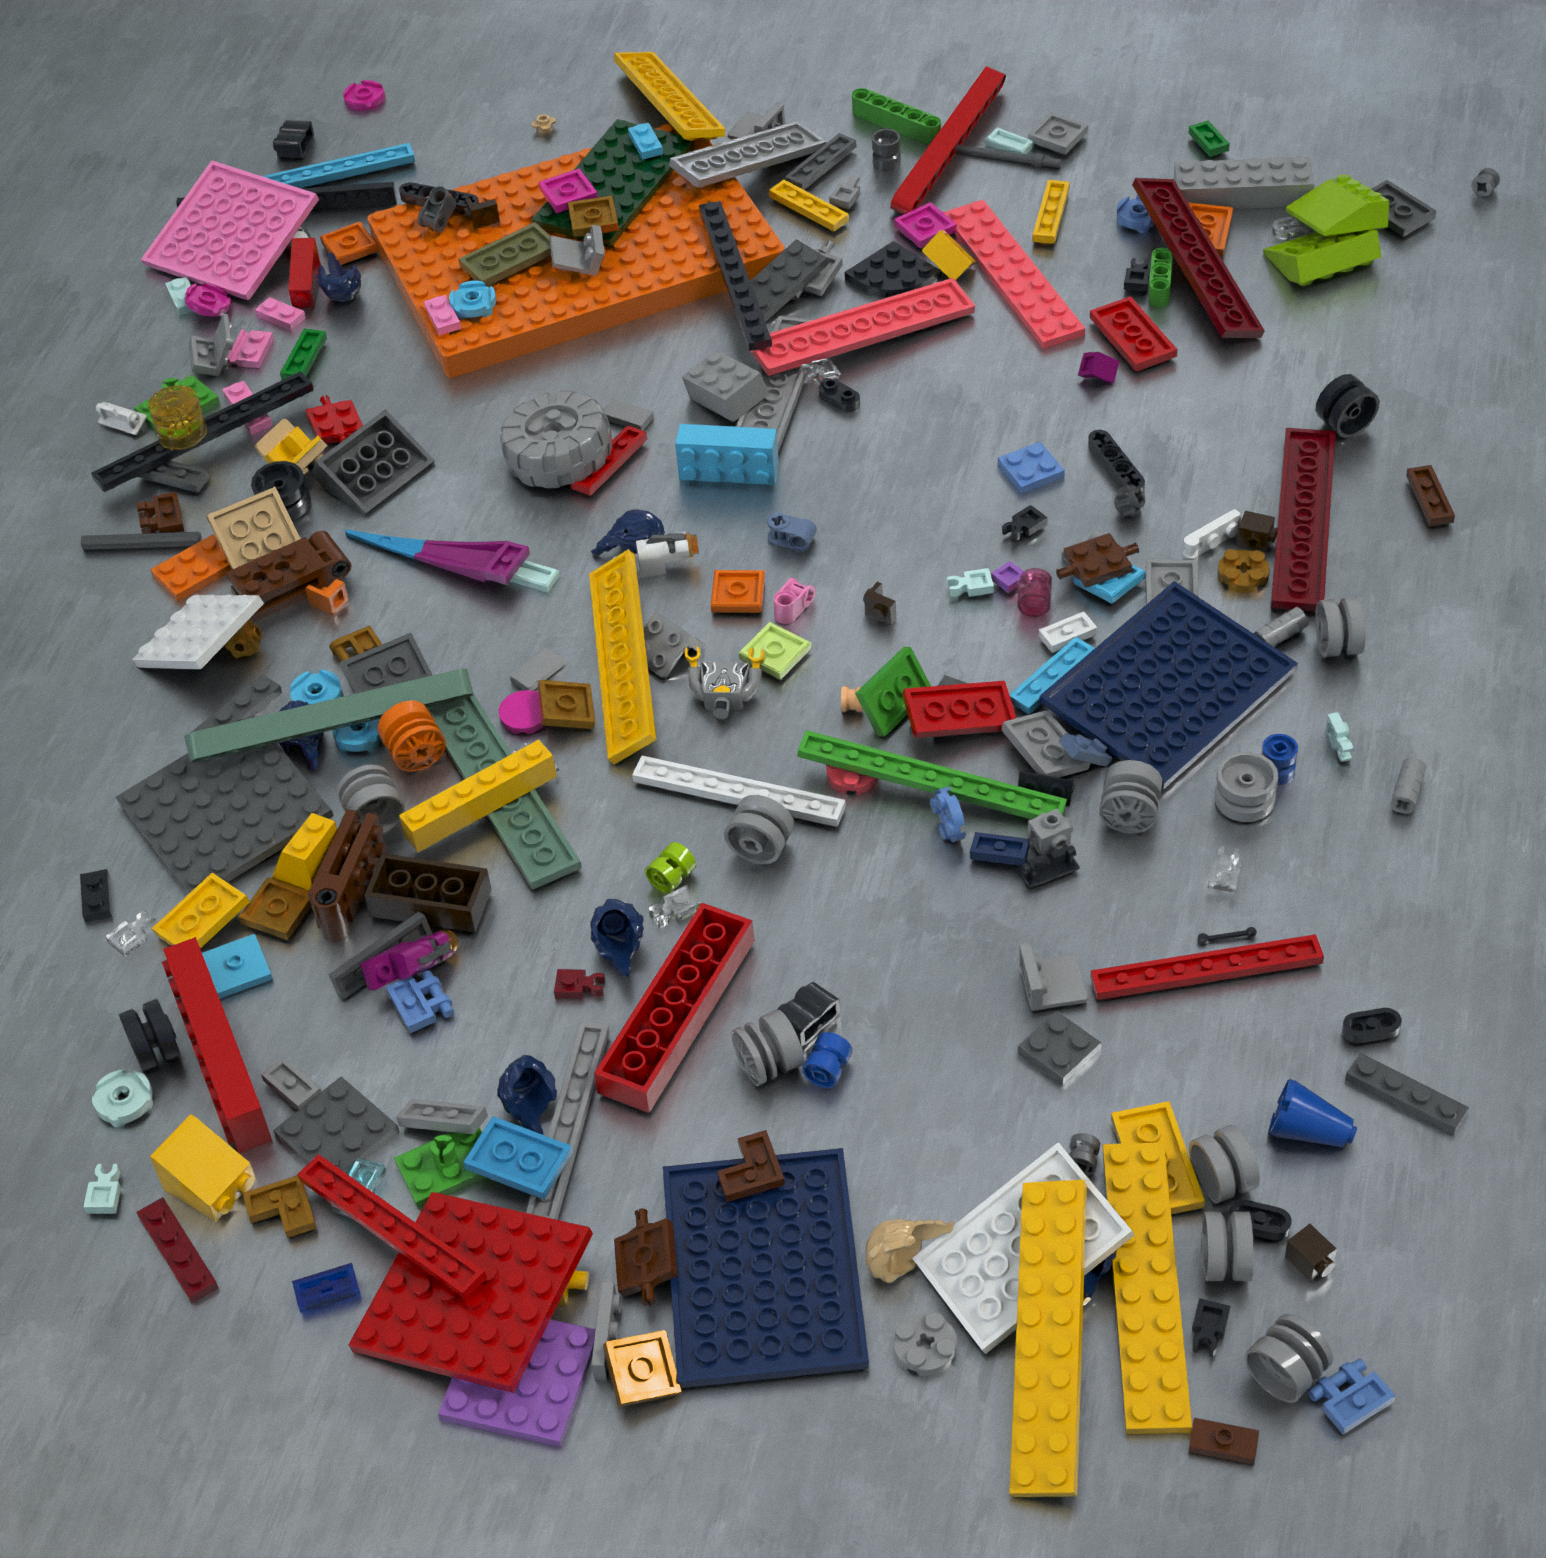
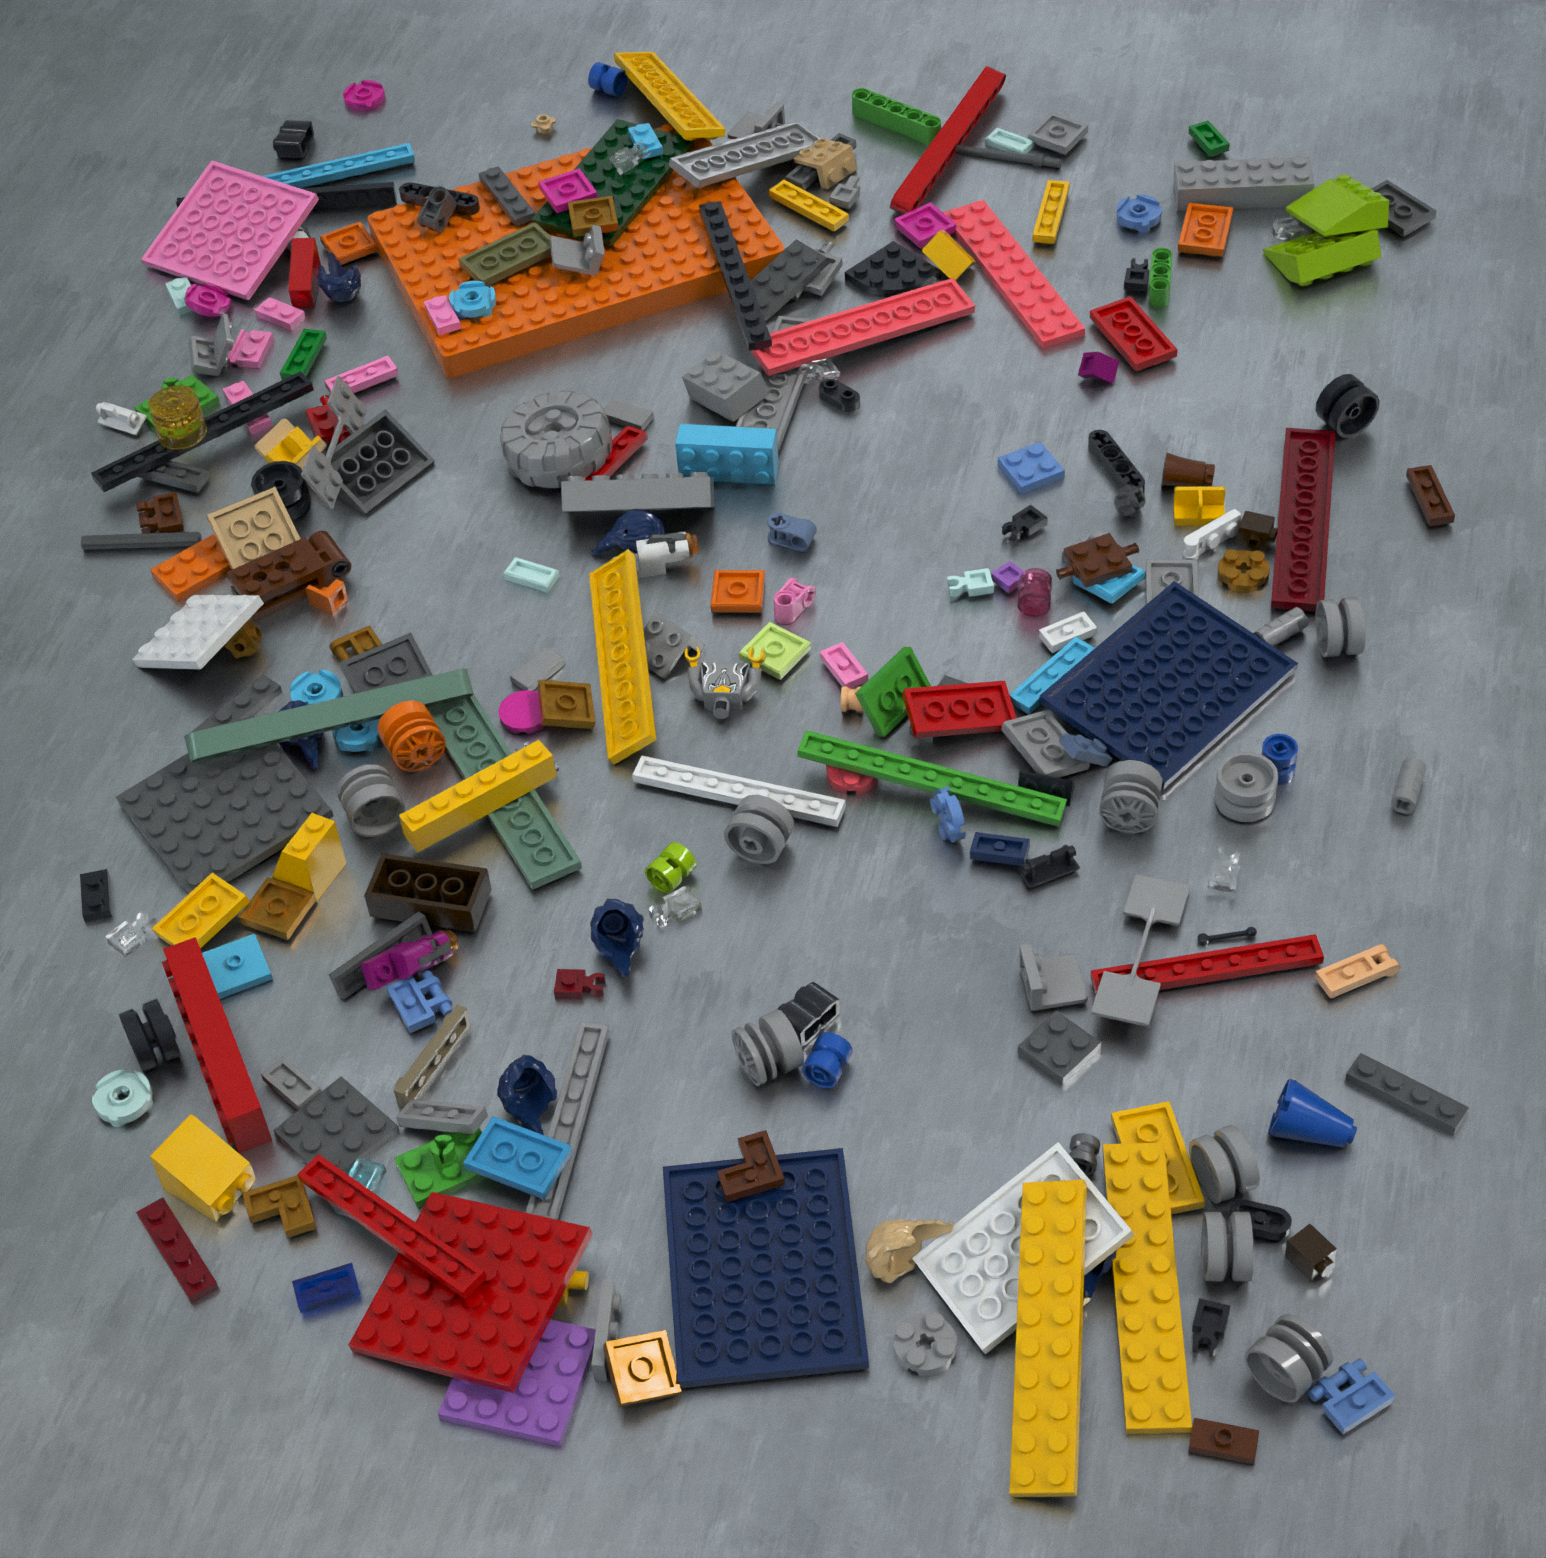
(104, 1194): light aqua plate -> none
(318, 468): none -> light grey hinge
(346, 873): reddish brown hinge -> none
(366, 375): none -> bright pink plate
(433, 1056): none -> dark tan plate
(477, 560): magenta plate -> none
(481, 213): dark brown bracket -> none
(507, 196): none -> dark grey plate
(607, 79): none -> blue wheel
(627, 158): none -> clear plate
(641, 494): none -> light grey brick
(645, 1257): reddish brown plate -> none
(674, 1008): red brick -> none
(830, 158): none -> tan bracket
(844, 666): none -> bright pink plate
(879, 606): dark brown bracket -> none
(886, 149): dark grey wheel -> none
(1049, 832): light grey brick -> none
(1128, 996): none -> light grey hinge
(1186, 472): none -> reddish brown plant
(1197, 505): none -> yellow panel
(1198, 258): dark red plate -> none
(1338, 734): light aqua plate -> none
(1357, 971): none -> light nougat plate
(1370, 1025): black plate -> none
(1485, 182): flat silver wheel -> none

